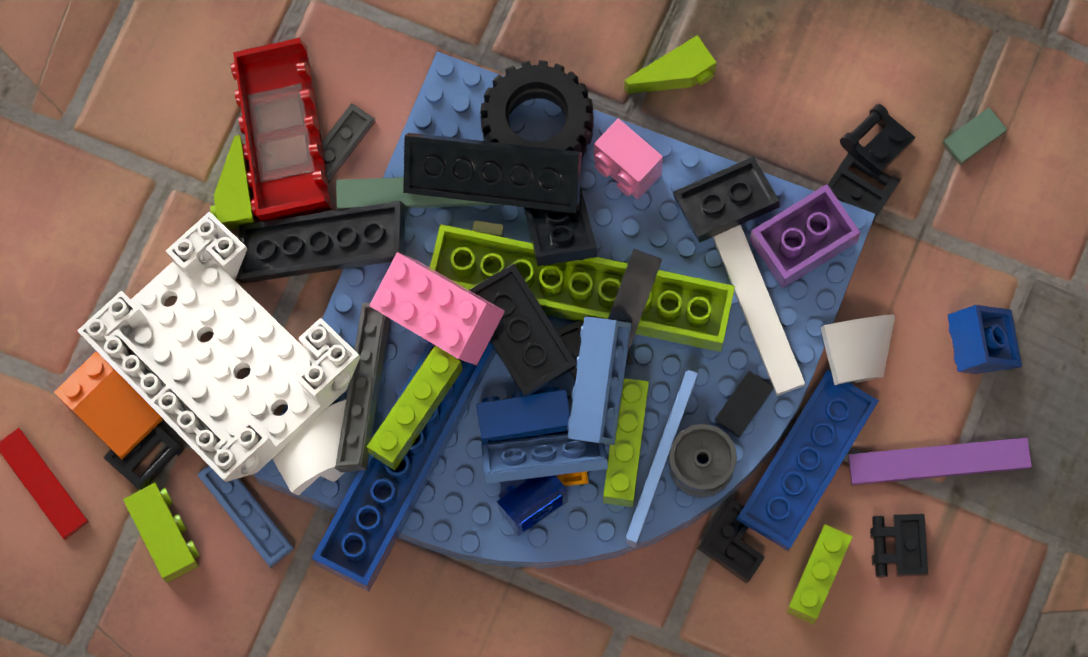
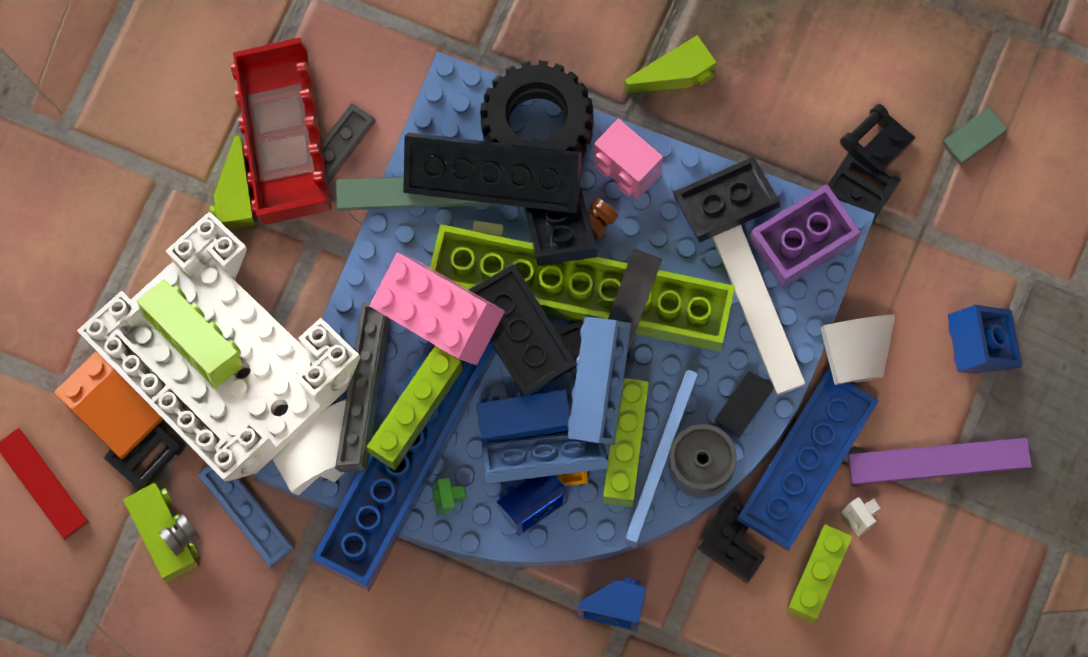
(179, 535): none -> flat silver wheel
(190, 333): none -> brick
(322, 241): black plate -> none
(446, 496): none -> bright green tile
(600, 217): none -> dark orange wheel
(615, 605): none -> blue slope
(861, 515): none -> white tile
(909, 542): black plate -> none

